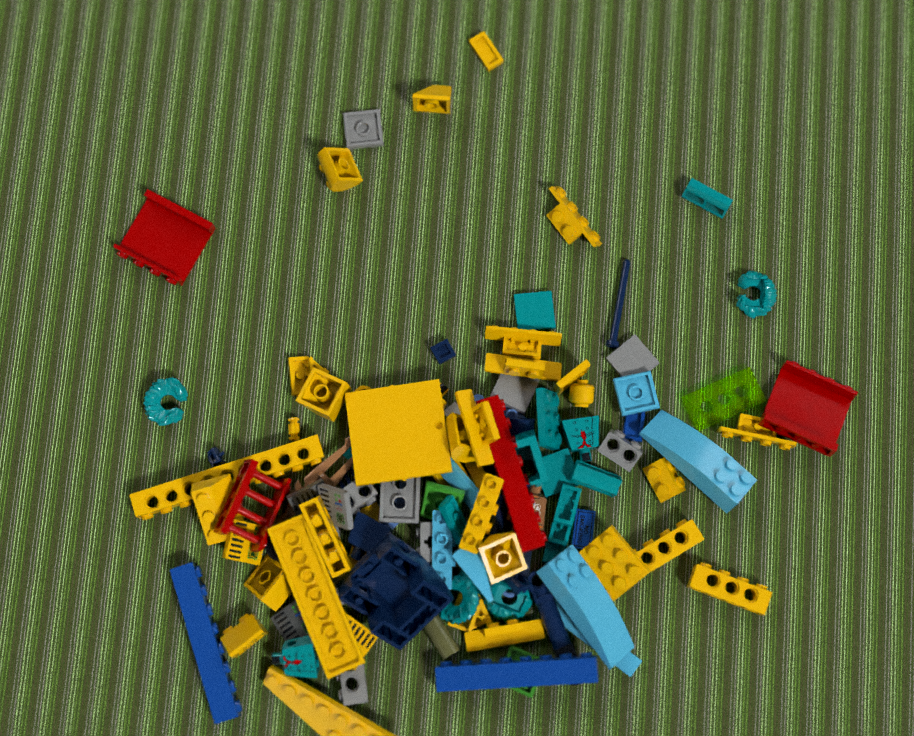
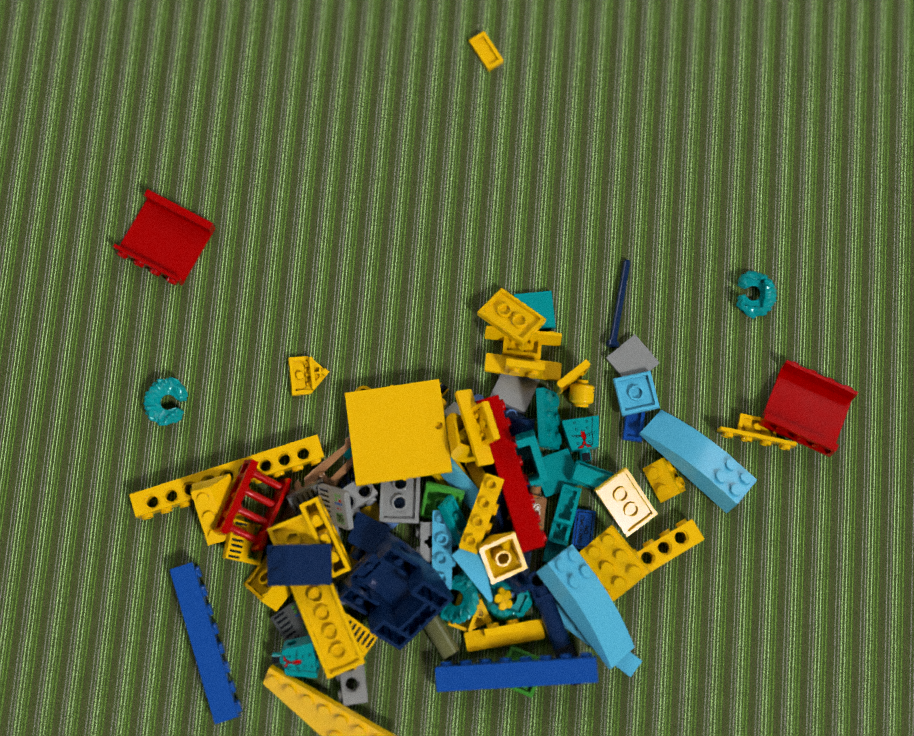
(215, 457): dark blue piece -> none
(243, 635): yellow slope -> none
(294, 428): yellow piece -> none
(299, 565): none -> dark blue slope
(323, 394): yellow slope -> none
(339, 168): yellow brick -> none
(363, 129): light grey tile -> none
(433, 99): yellow slope -> none
(443, 351): dark blue plate -> none
(503, 599): none -> yellow plant
(511, 317): none -> yellow tile
(569, 221): yellow bracket -> none
(617, 454): light grey brick -> none
(625, 501): none -> tile
(707, 198): teal piece -> none
(725, 386): clear neon green plate -> none
(757, 604): yellow brick -> none

